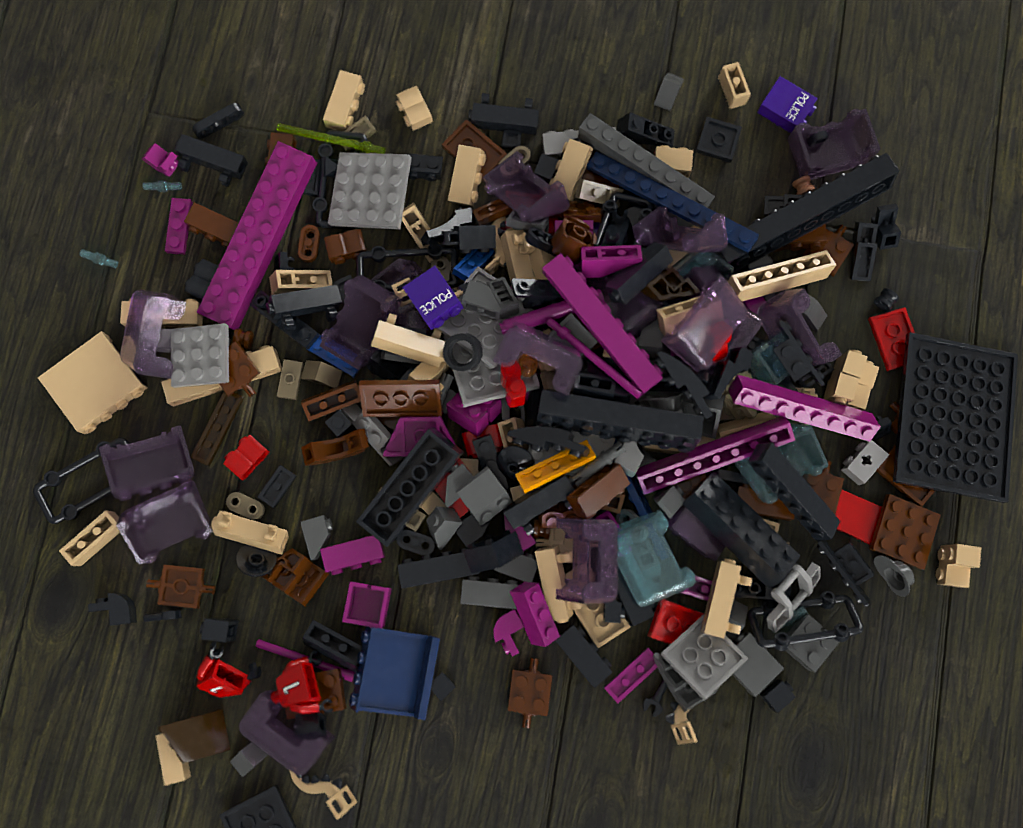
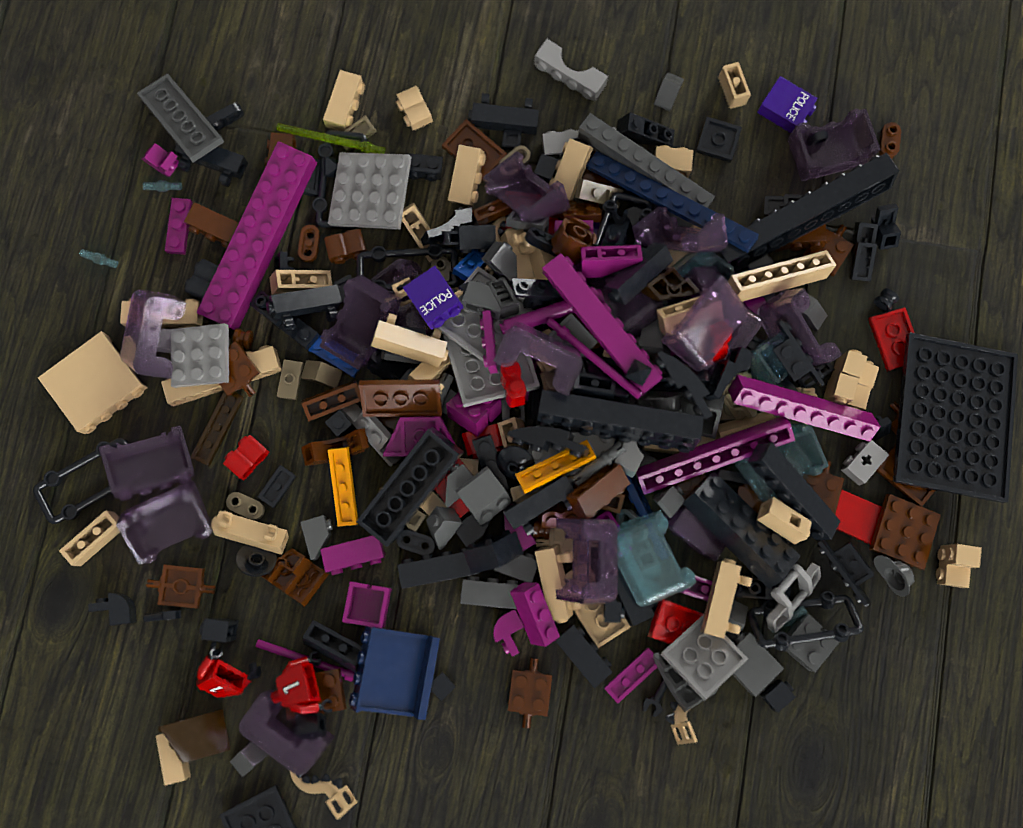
(180, 118): none -> dark grey plate
(343, 486): none -> light orange plate
(448, 352): black tyre -> none
(488, 341): none -> magenta plate
(502, 260): none -> dark grey slope
(530, 362): clear orange wheel -> none
(588, 82): none -> light grey arch
(638, 372): none -> black slope
(784, 520): none -> tan brick
(803, 185): nougat wheel -> none
(891, 139): none -> reddish brown plate

